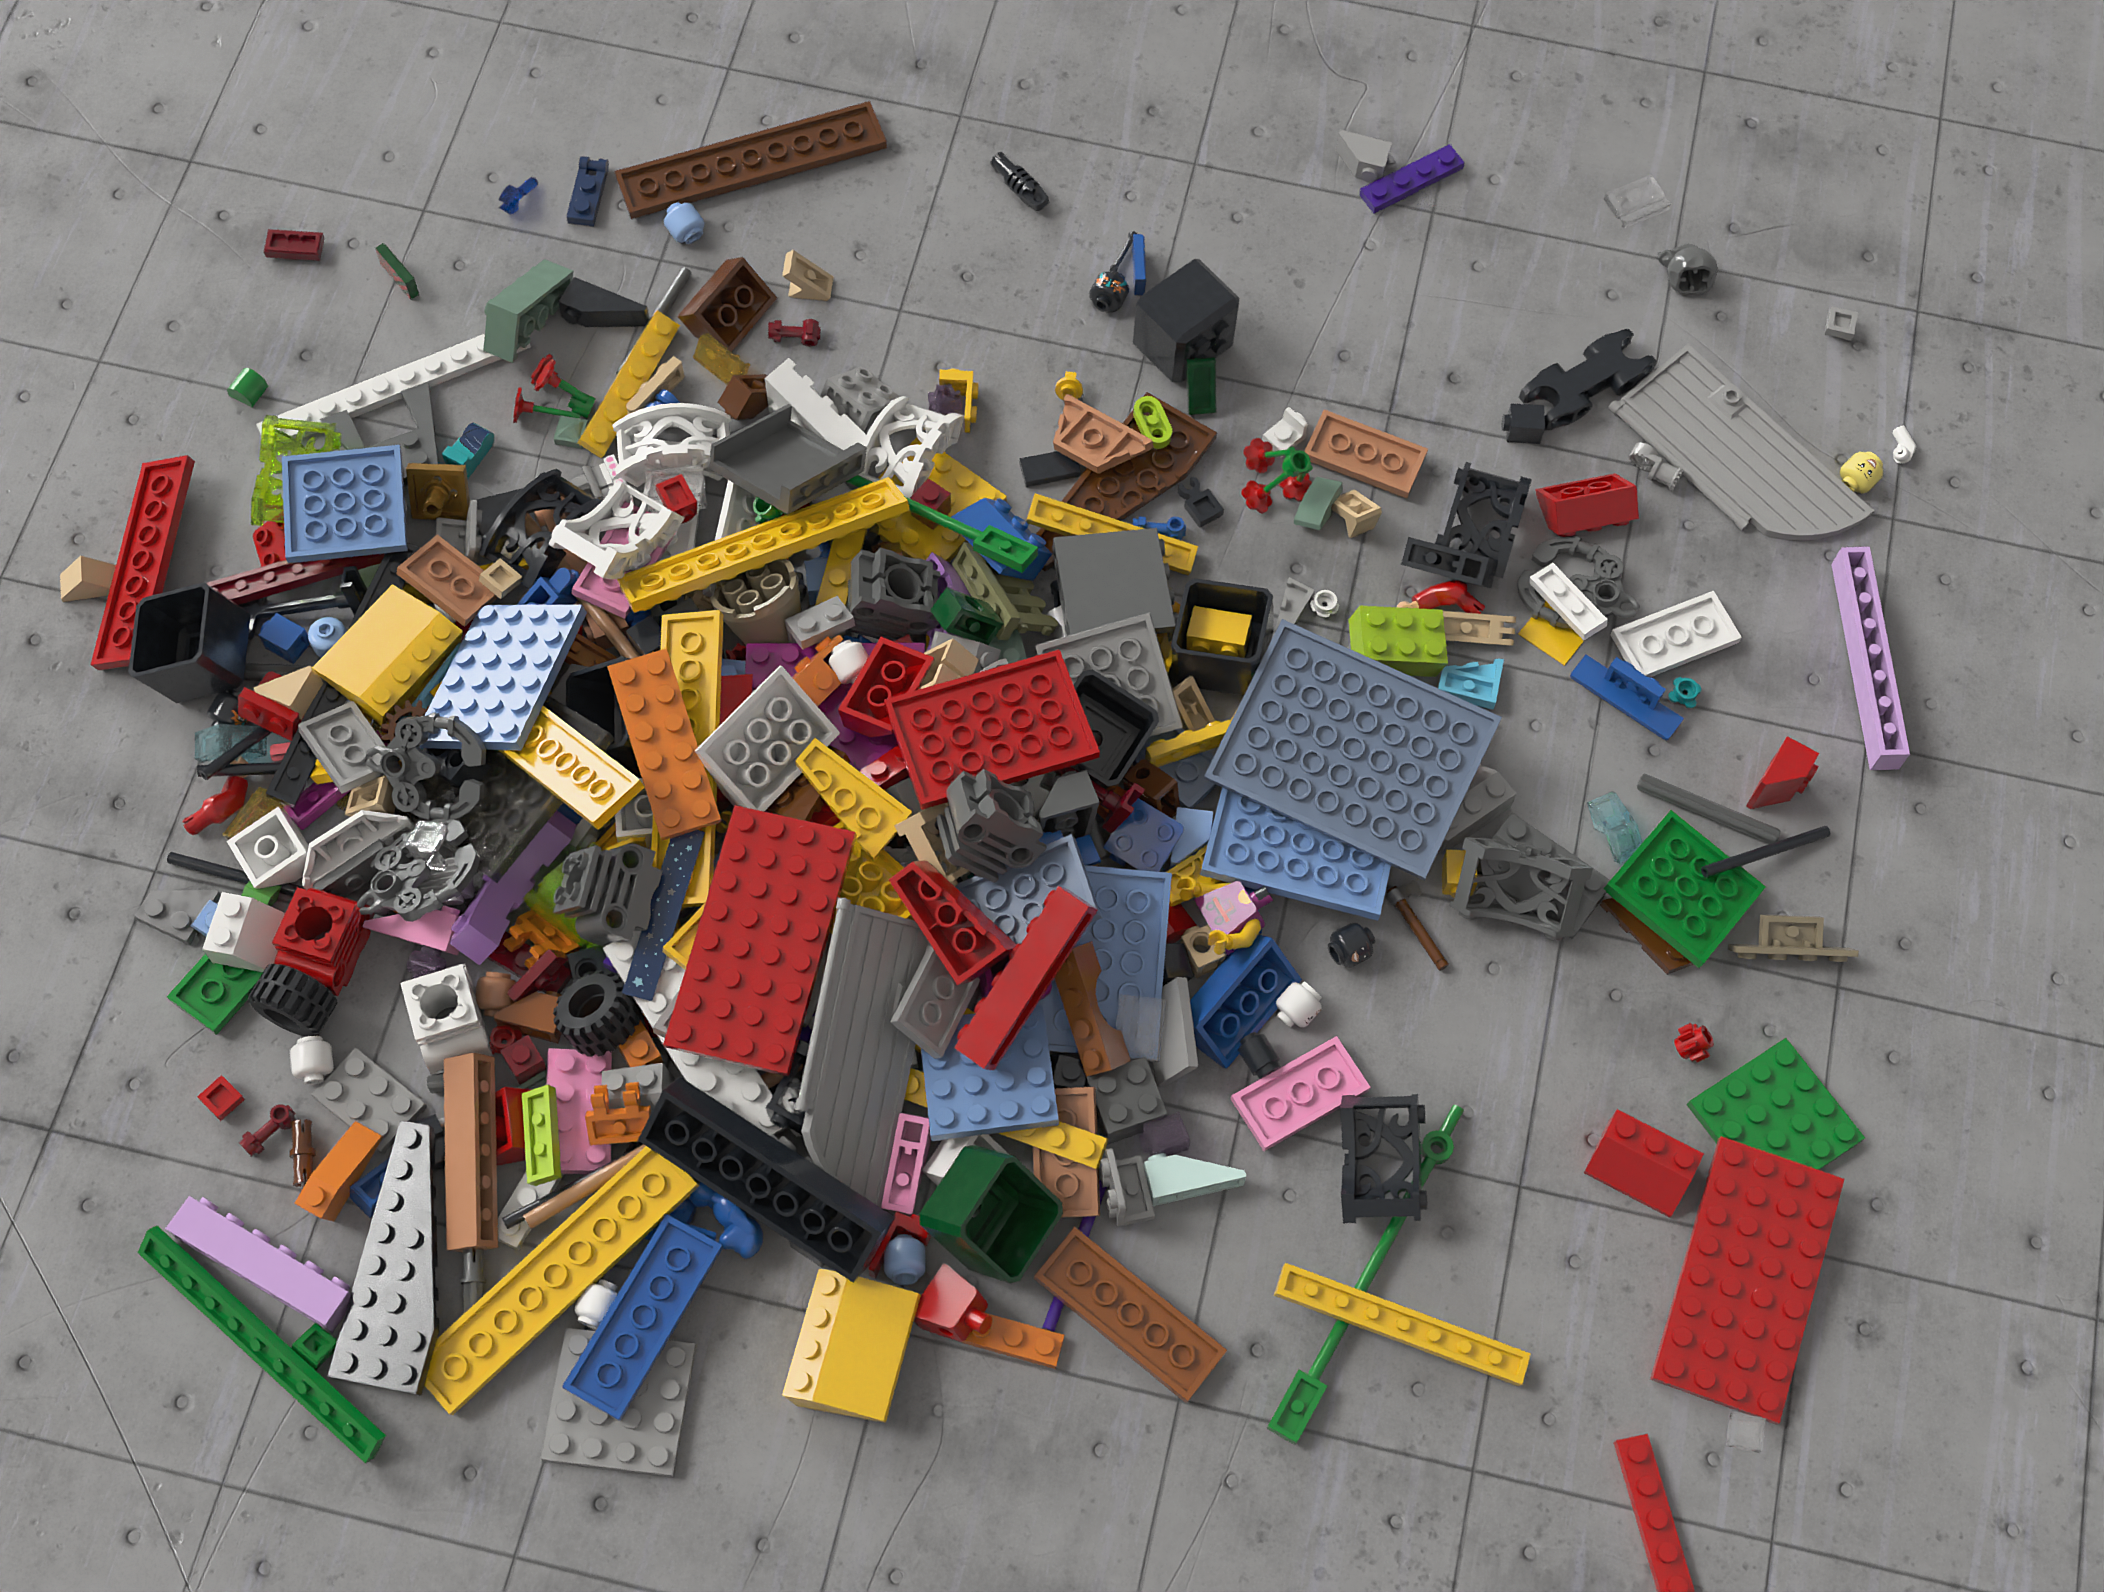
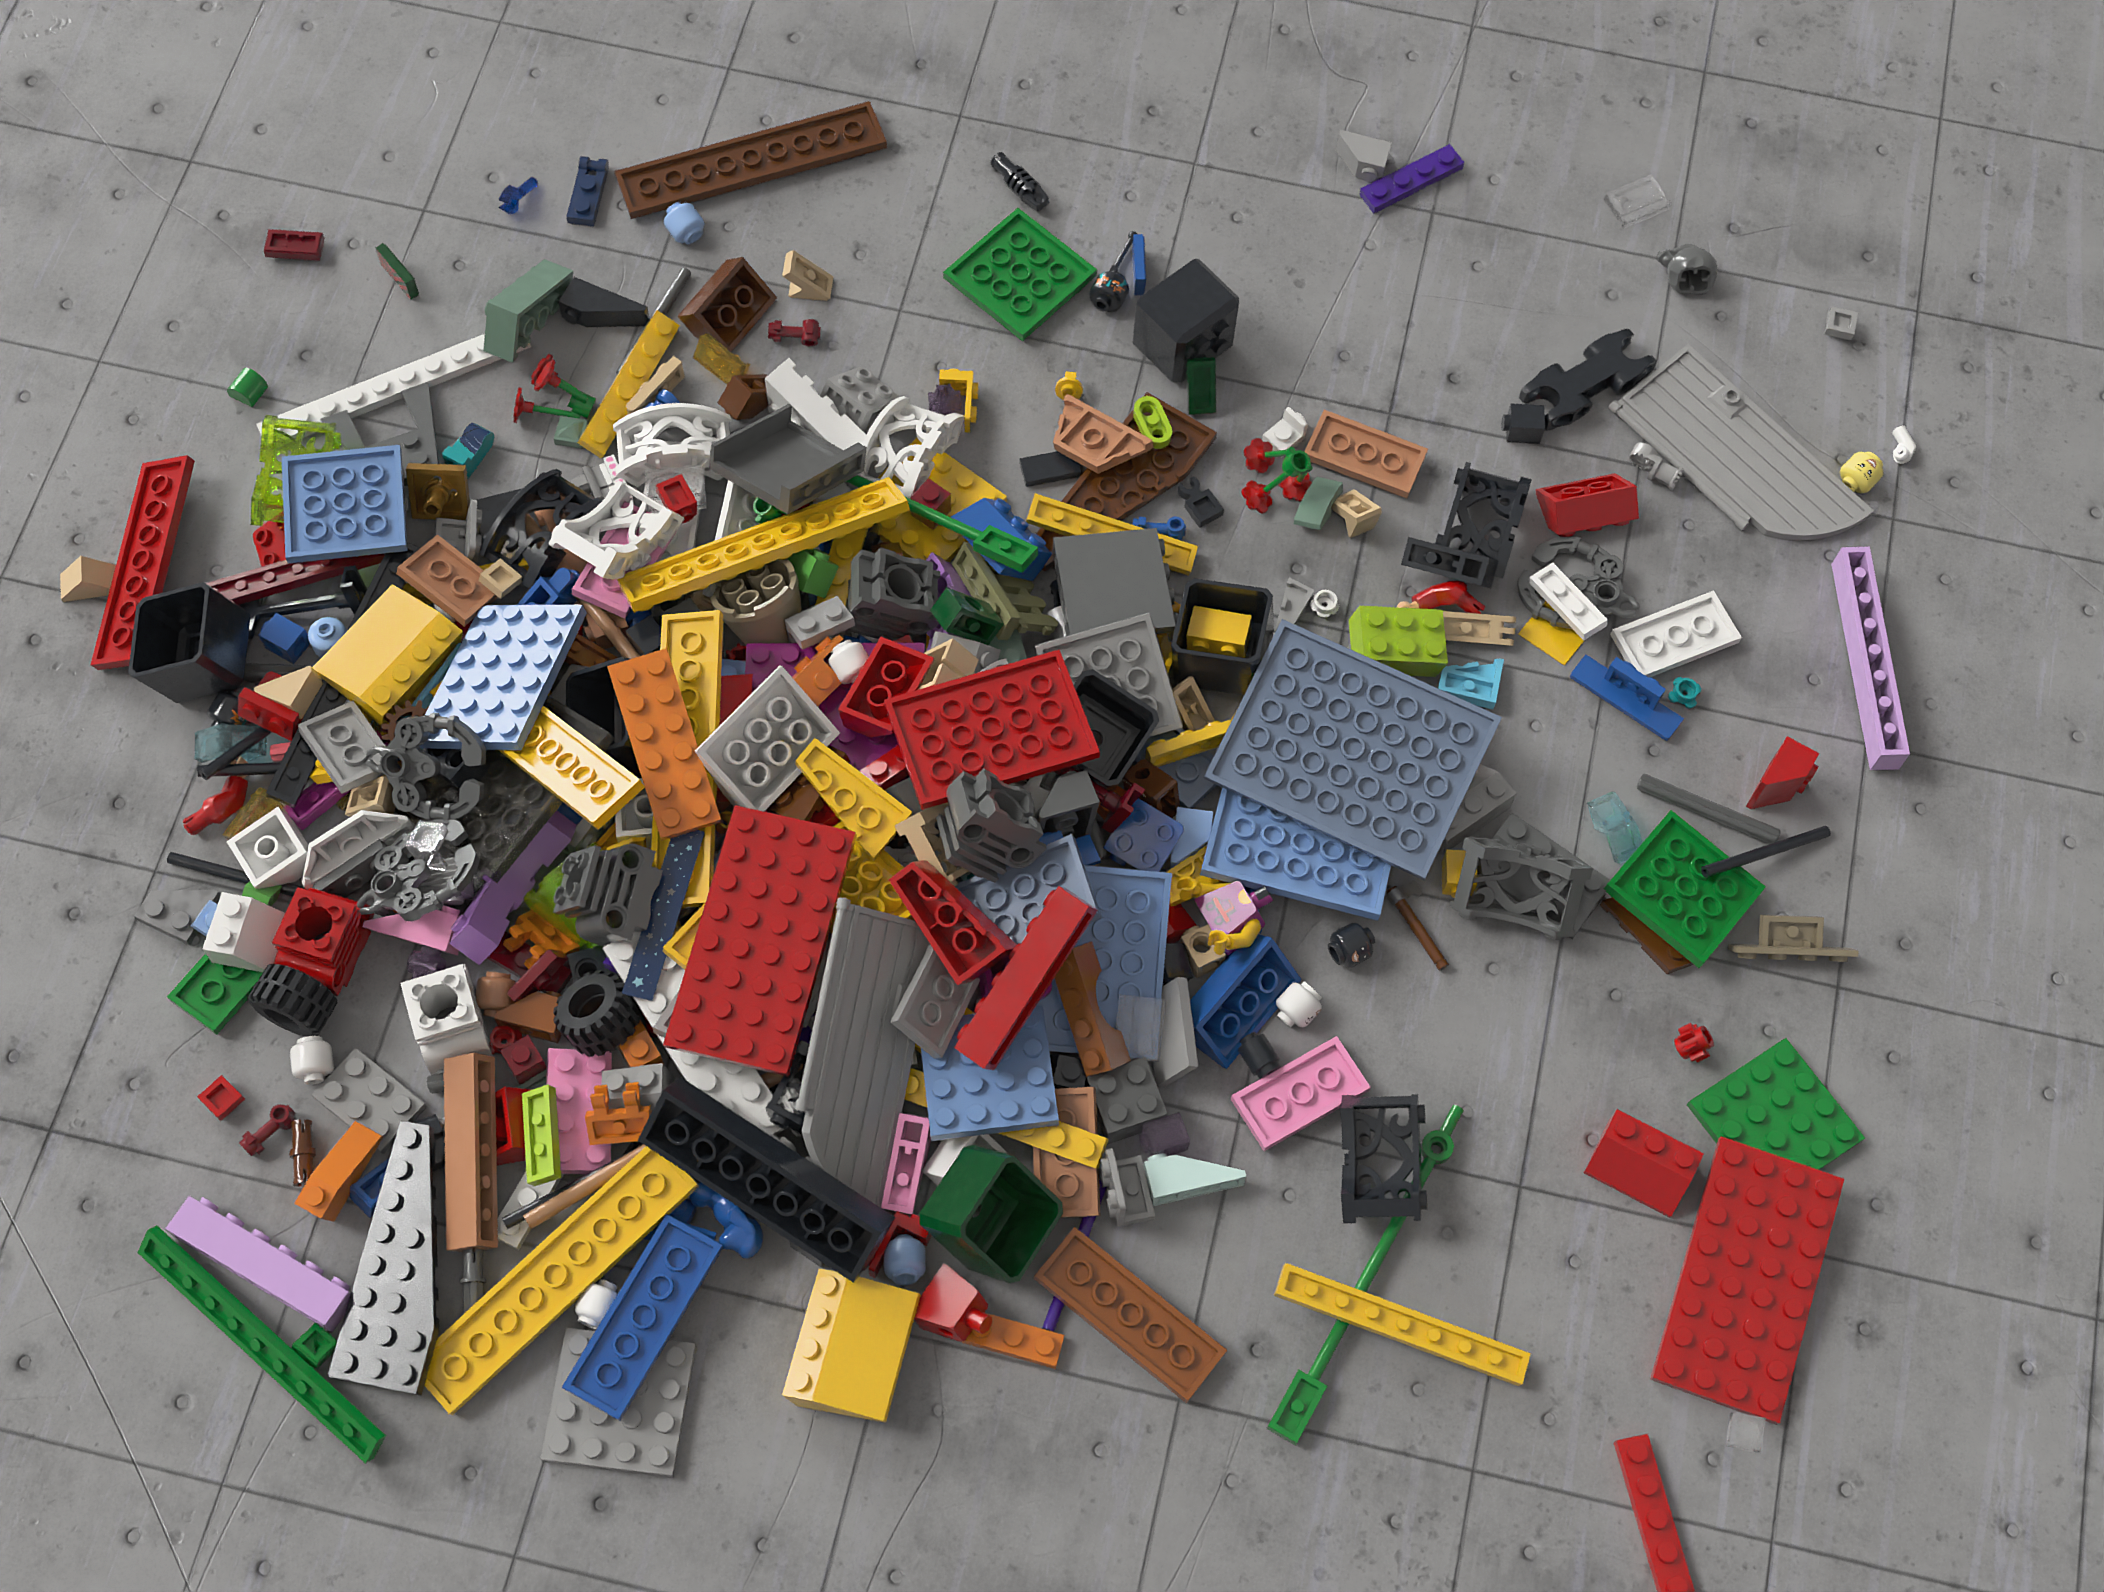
(814, 571): none -> bright green slope
(1020, 274): none -> green plate

